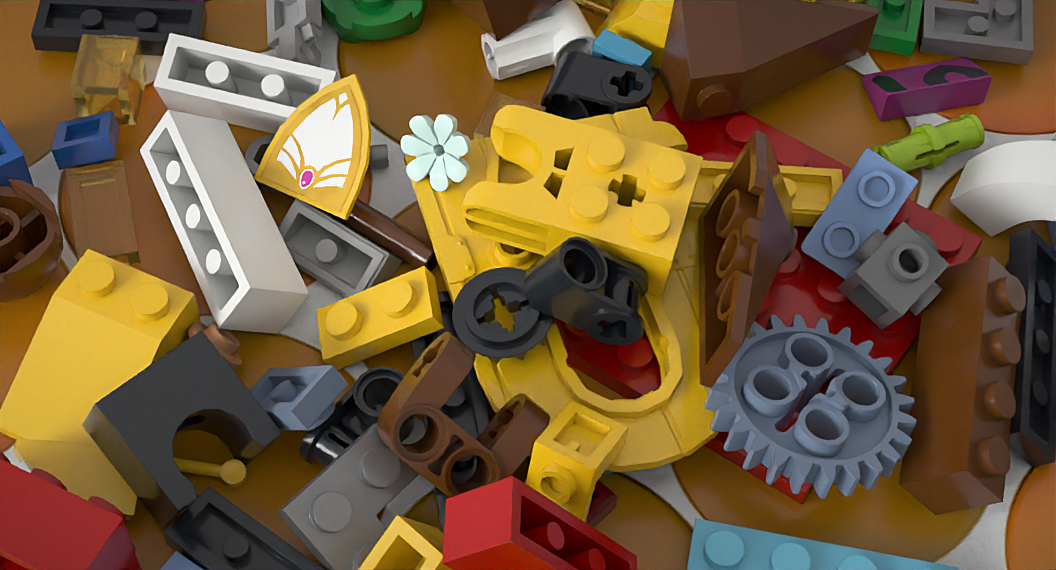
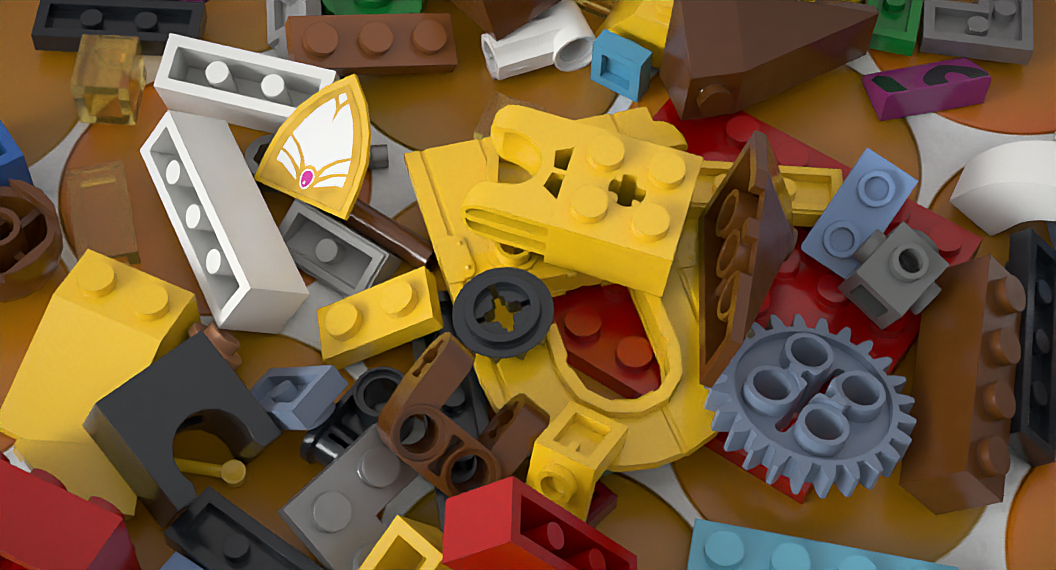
(86, 140): blue plate -> none
(373, 43): none -> dark orange plate
(436, 150): light aqua plant -> none
(588, 287): black piece -> none
(594, 87): black piece -> none
(931, 145): lime pin -> none

